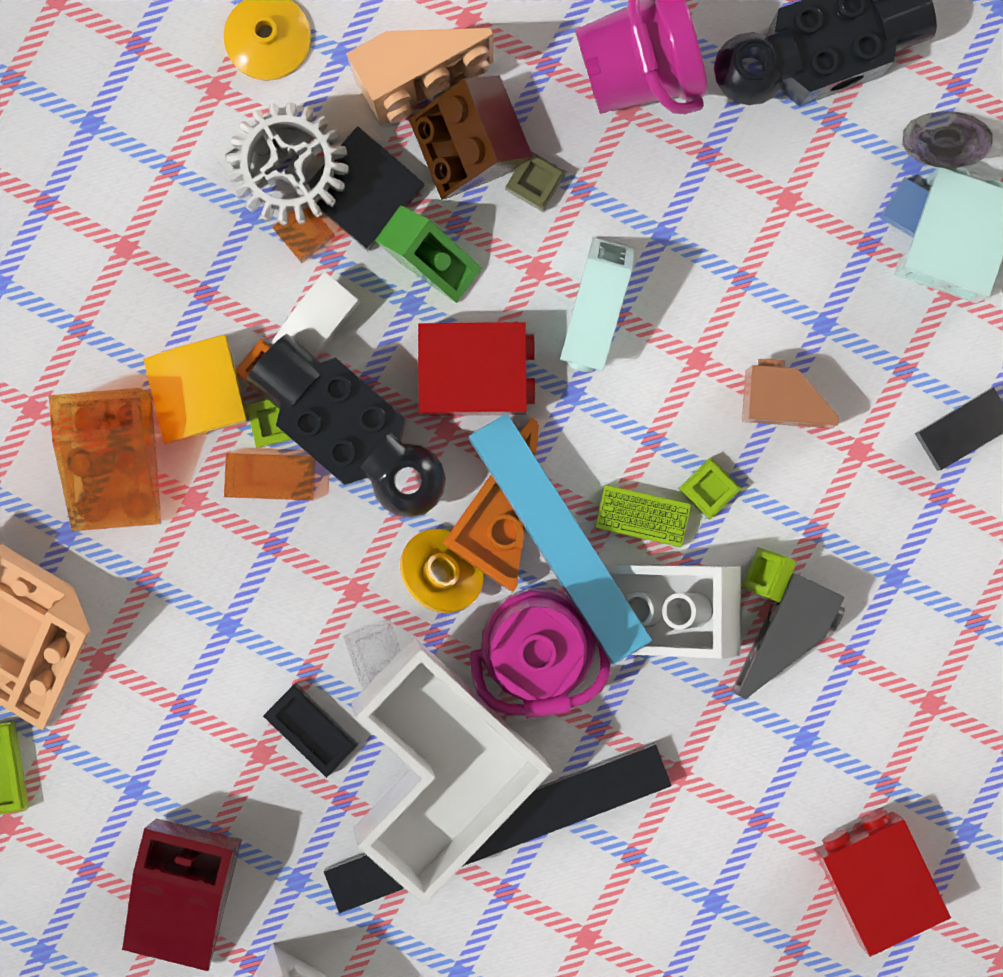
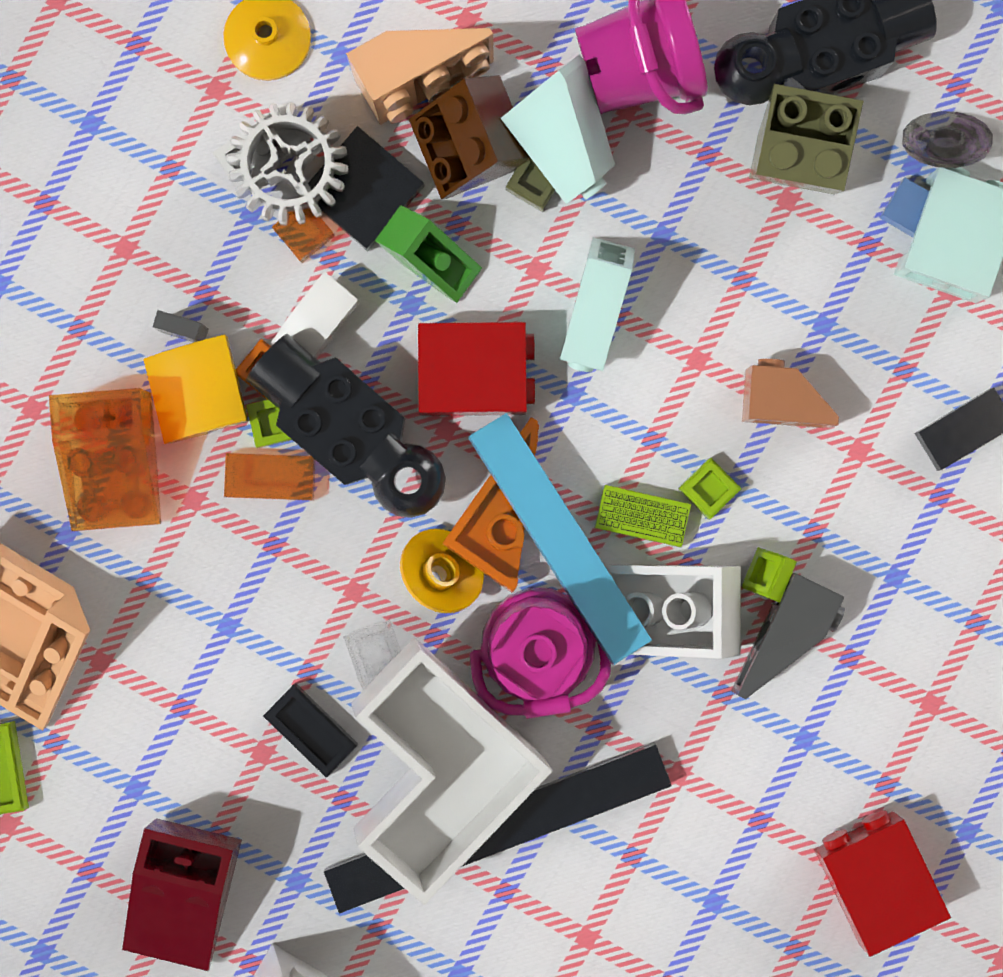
(179, 327): none -> dark grey tile
(564, 132): none -> light aqua slope
(806, 139): none -> olive slope

